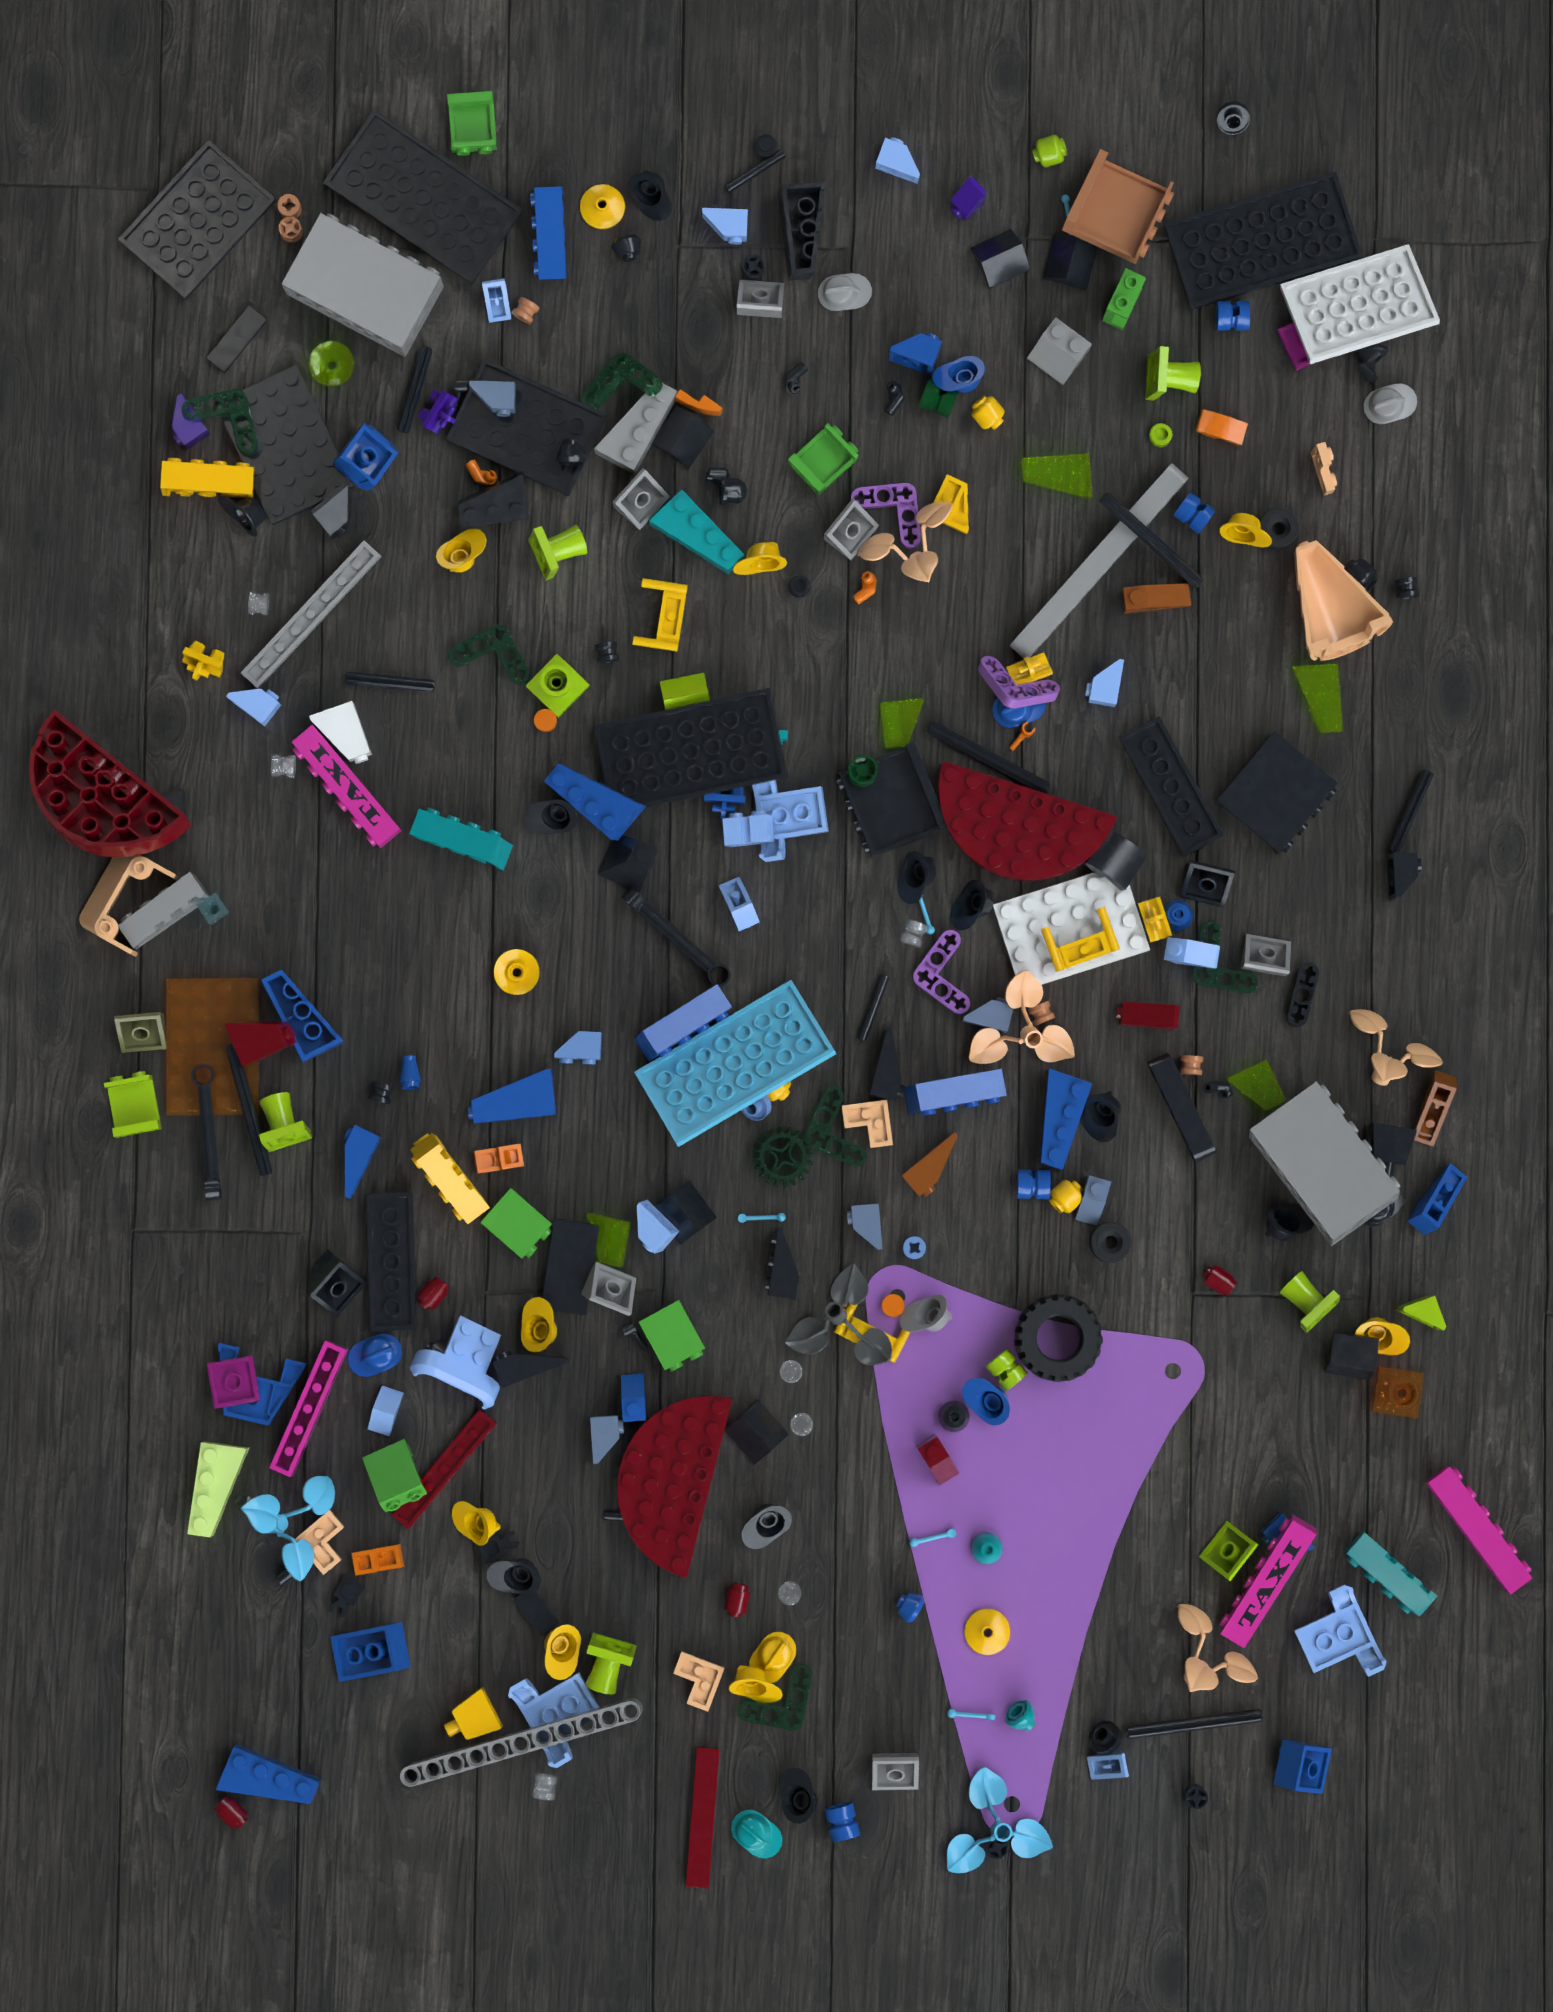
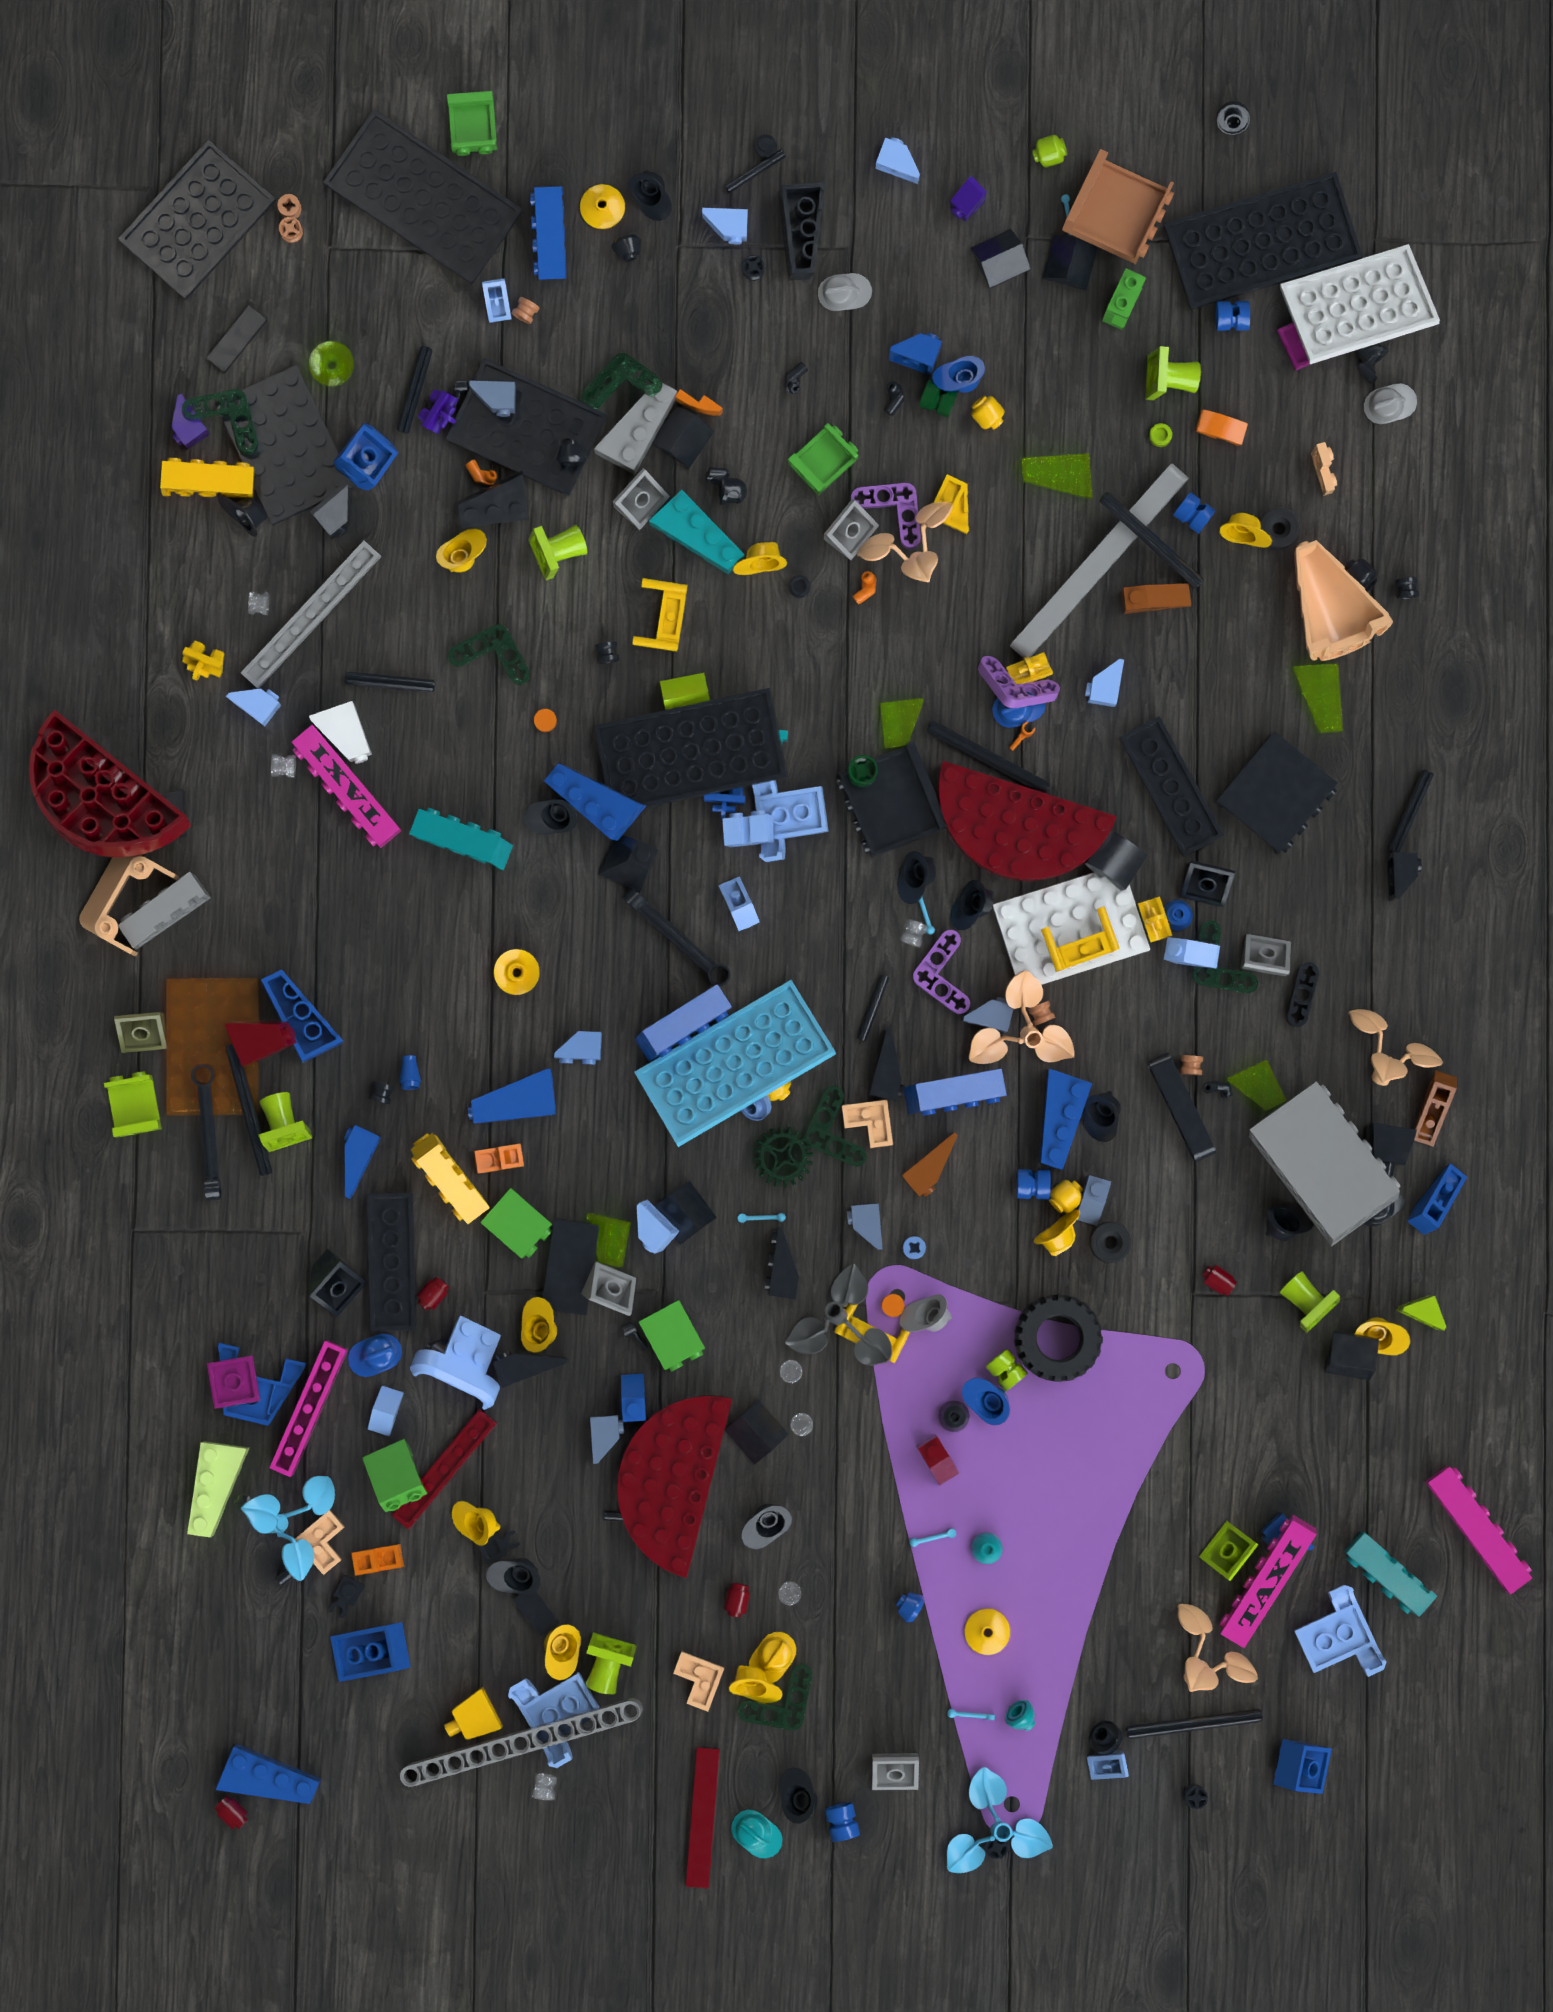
(205, 908): clear light blue plate -> none
(363, 284): light grey brick -> none
(562, 697): lime plant -> none
(760, 298): light grey slope -> none
(1059, 351): light grey slope -> none
(1059, 1235): none -> yellow piece
(1148, 1015): dark red slope -> none
(1386, 1390): clear orange plant -> none

